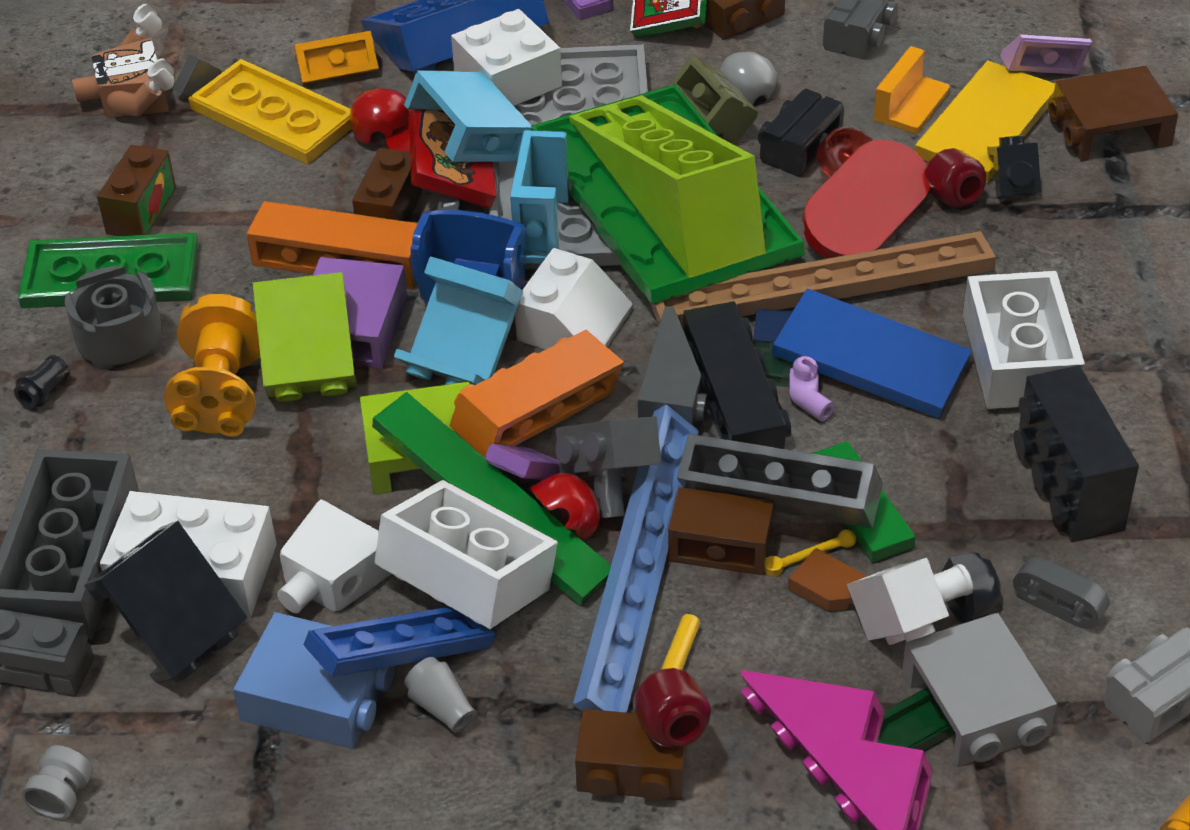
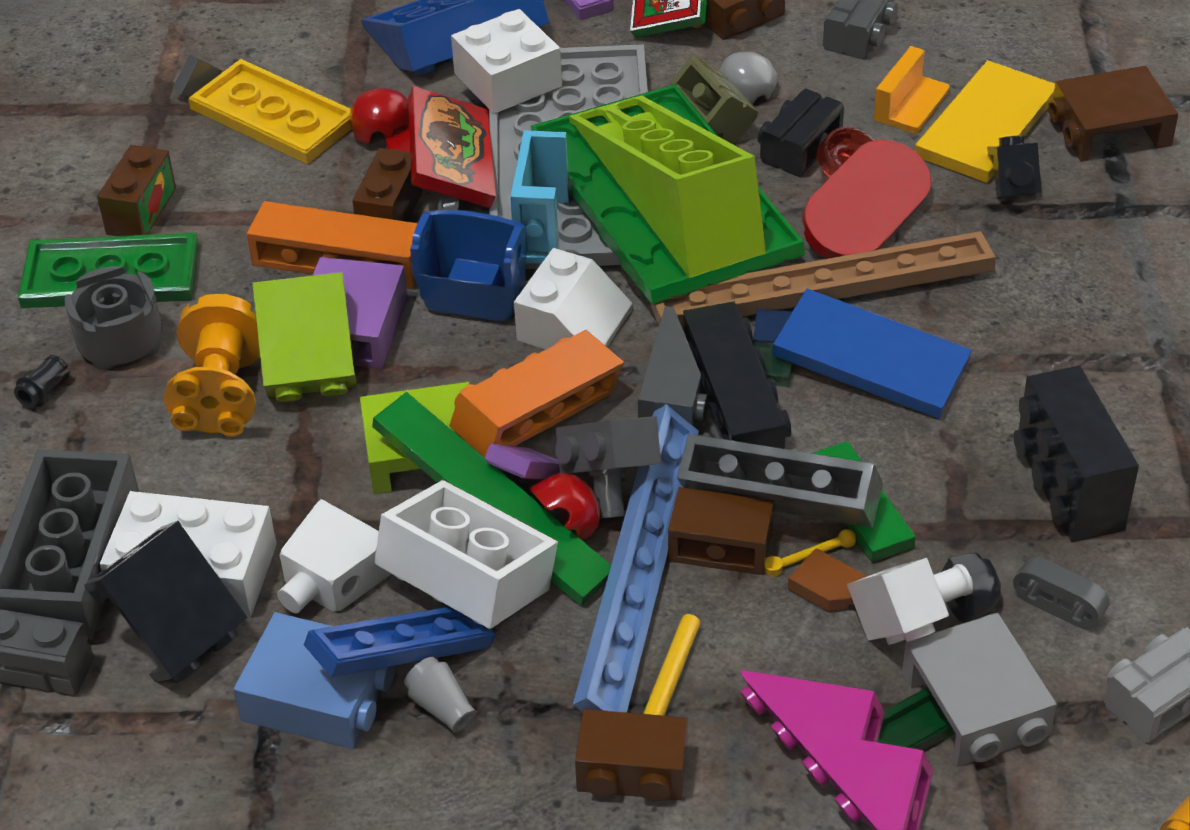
(60, 777): light grey wheel -> none
(130, 75): torso -> none
(336, 57): light orange panel -> none
(462, 324): medium azure panel -> none
(484, 119): medium azure panel -> none
(672, 708): dark red head -> none
(804, 389): lavender arm -> none
(955, 178): dark red head -> none
(1017, 331): white brick -> none
(1046, 54): lavender slope -> none

